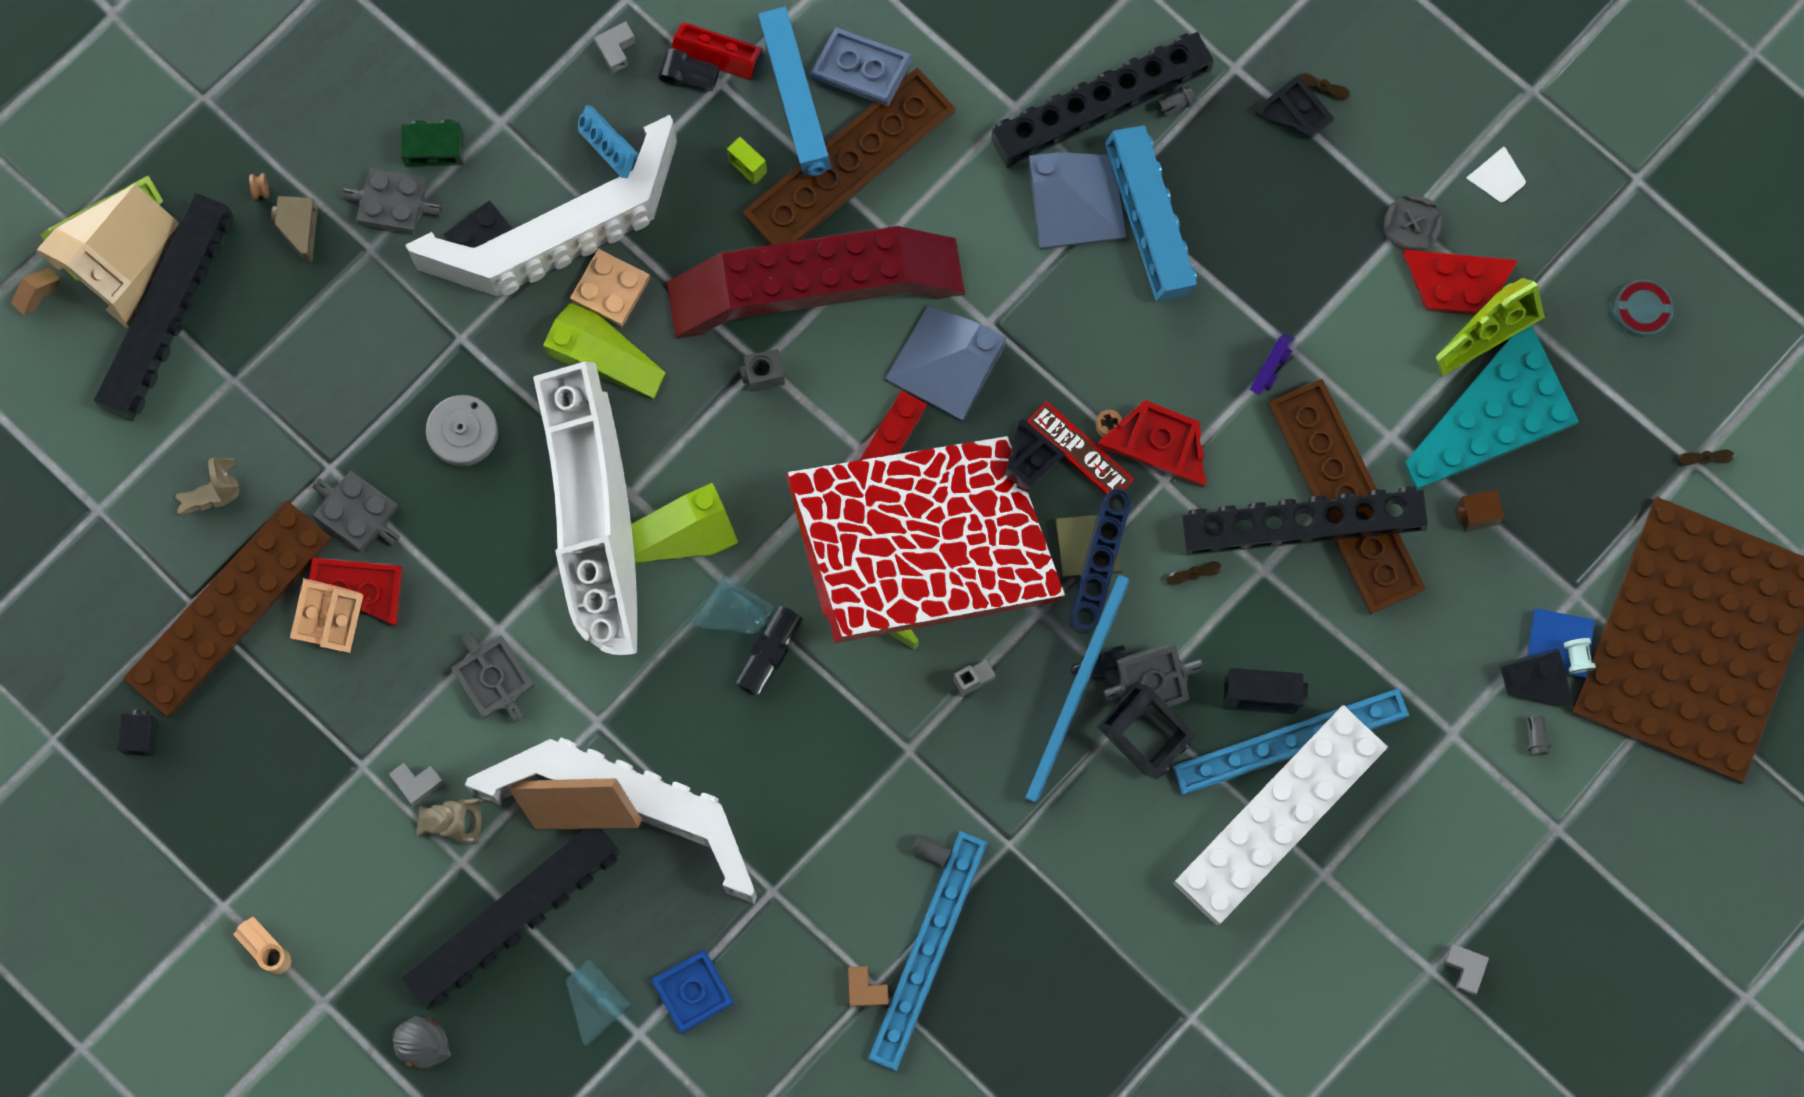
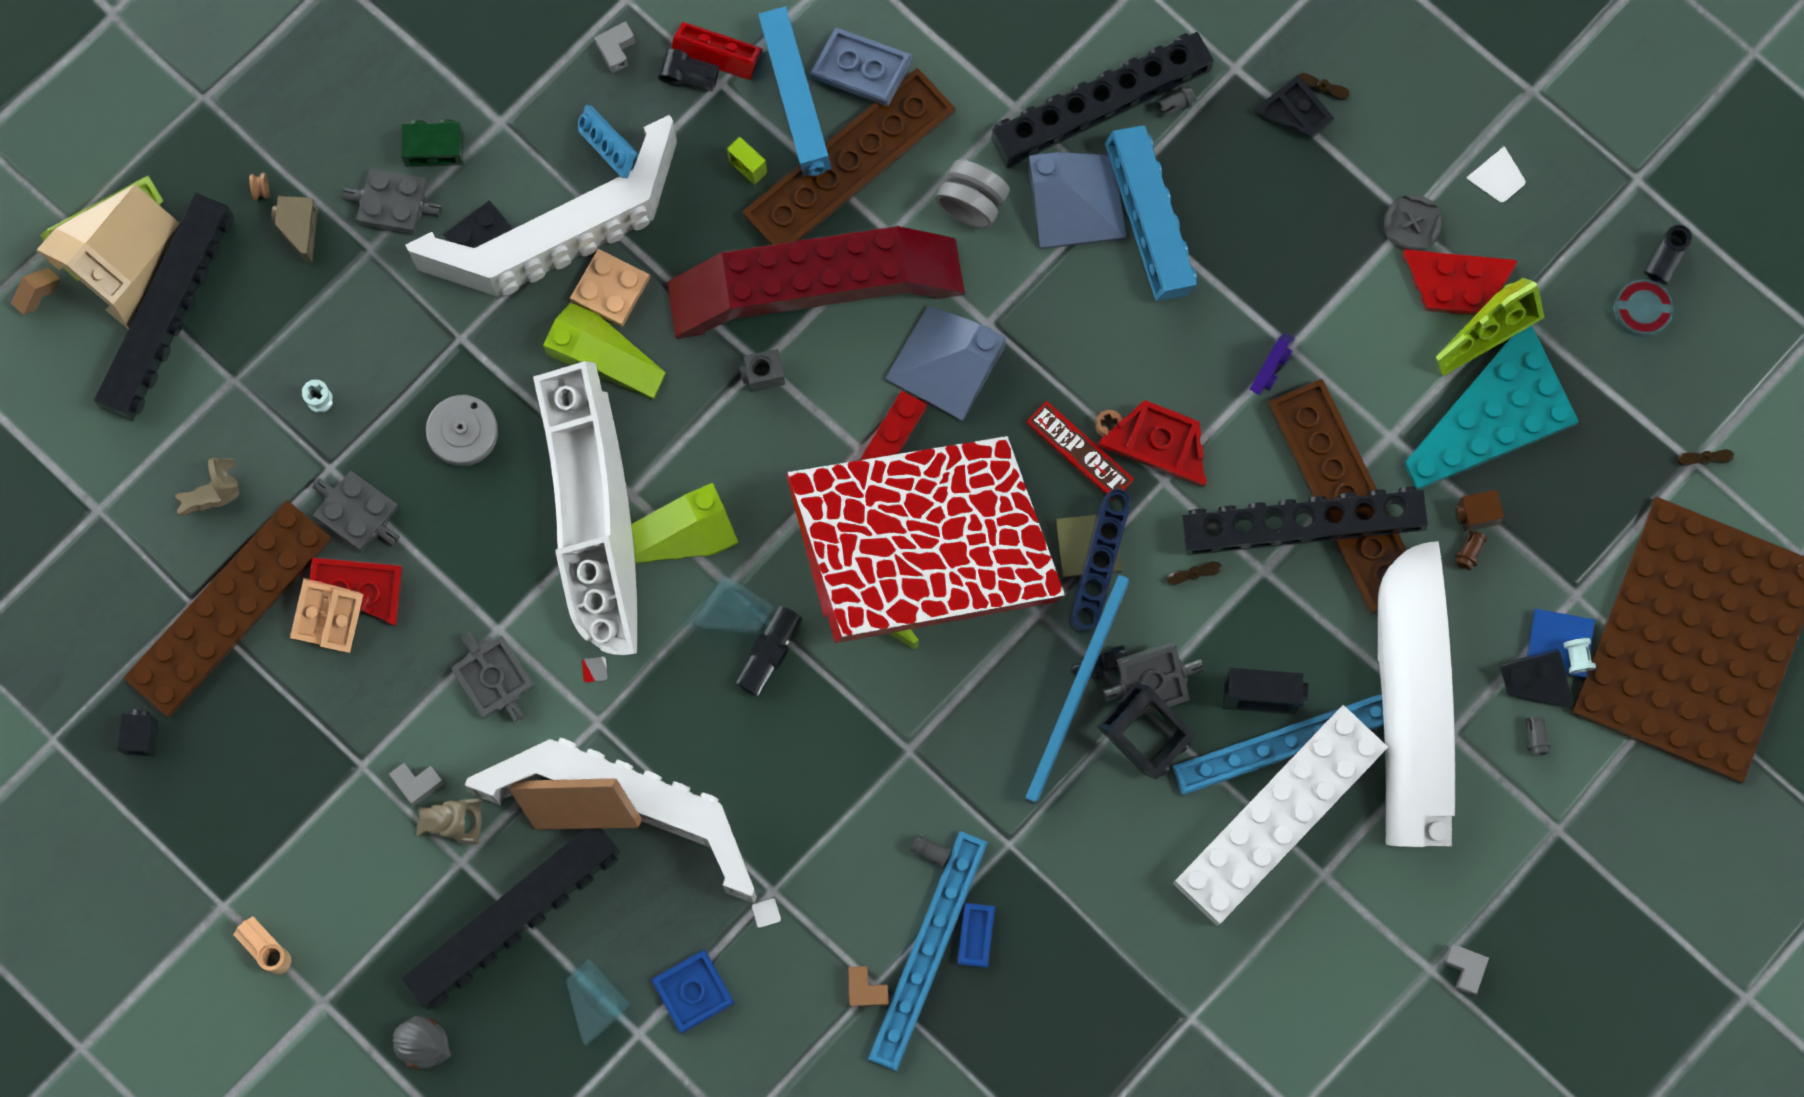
(319, 387): none -> light aqua bush
(594, 669): none -> light grey sticker
(766, 912): none -> white sticker
(972, 194): none -> light grey wheel
(973, 678): light grey piece -> none
(976, 935): none -> blue tile
(1031, 457): black wing -> none
(1417, 700): none -> white slope
(1470, 551): none -> reddish brown pin
(1668, 255): none -> black piece

